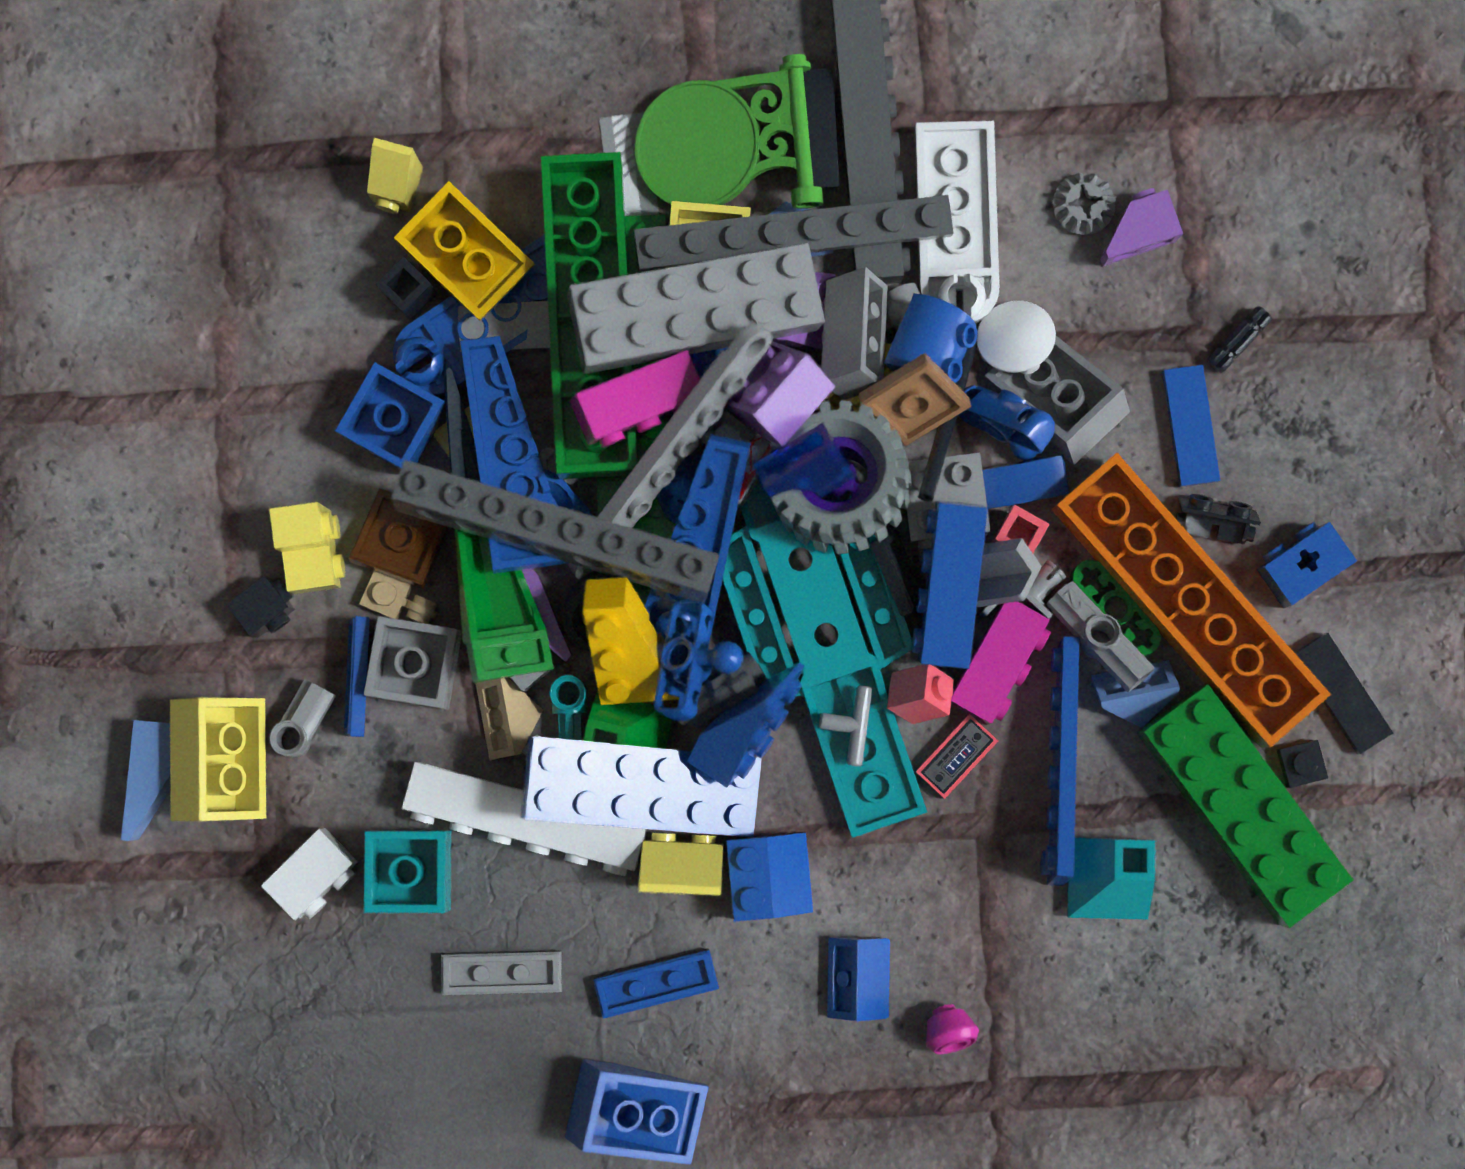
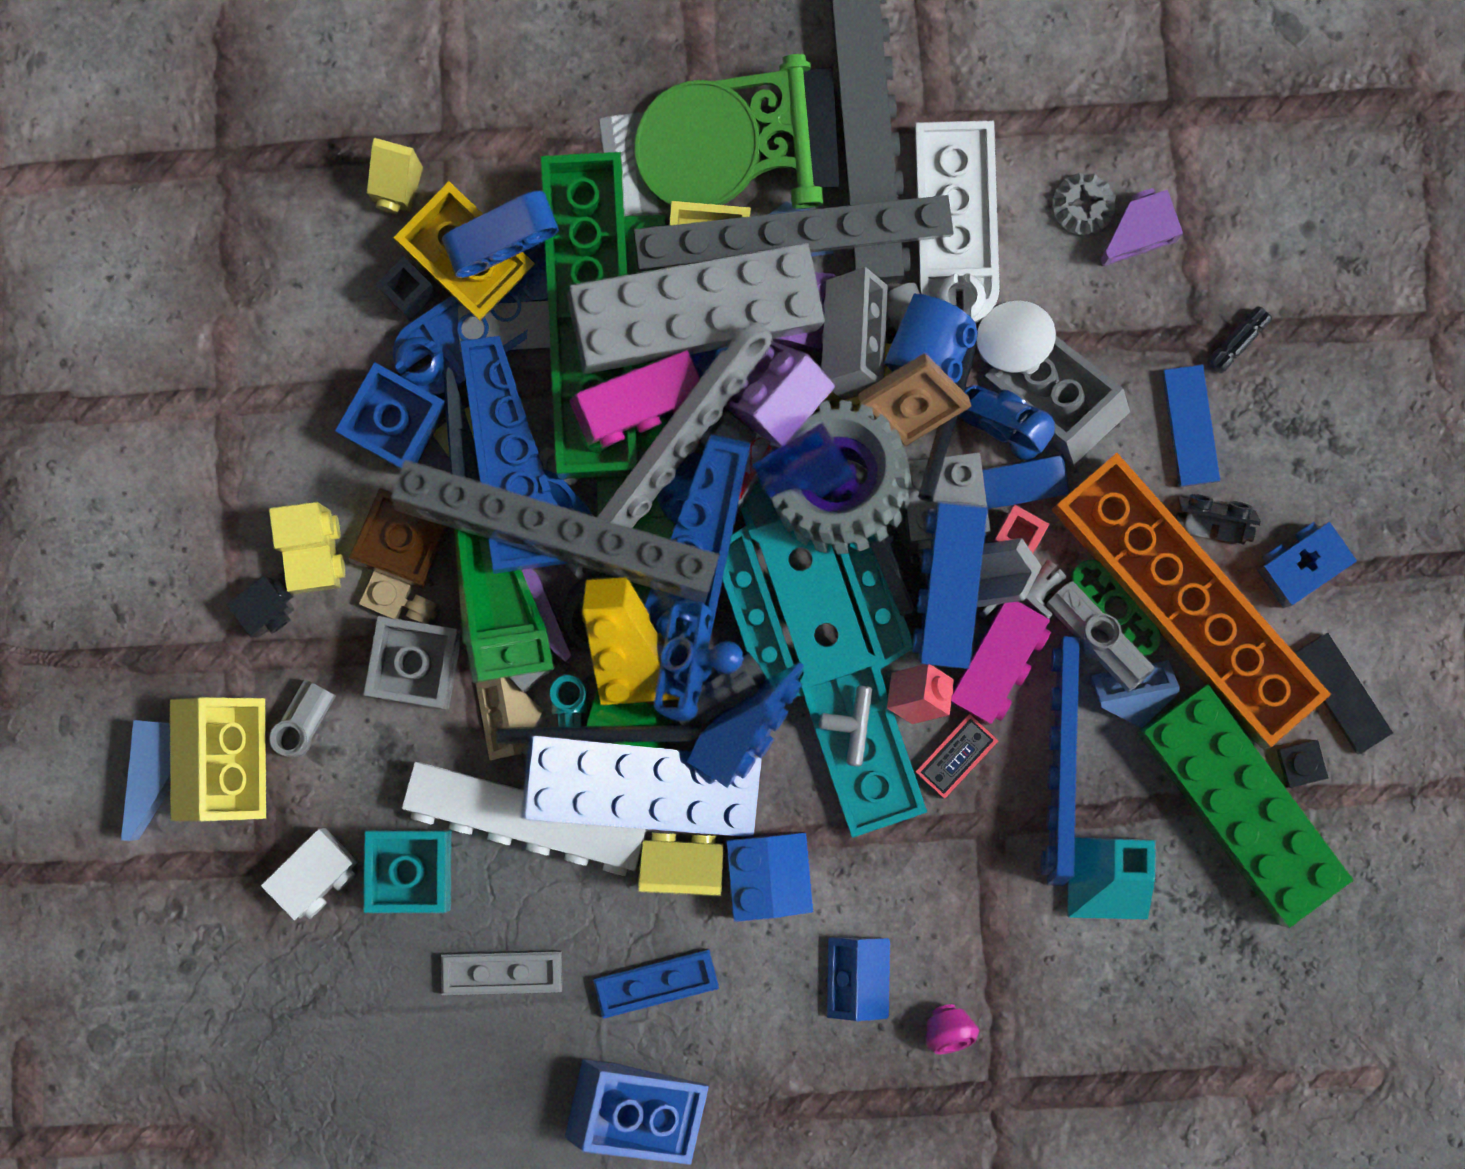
(356, 676): blue tile -> none
(500, 234): none -> blue beam
(601, 734): none -> black piece

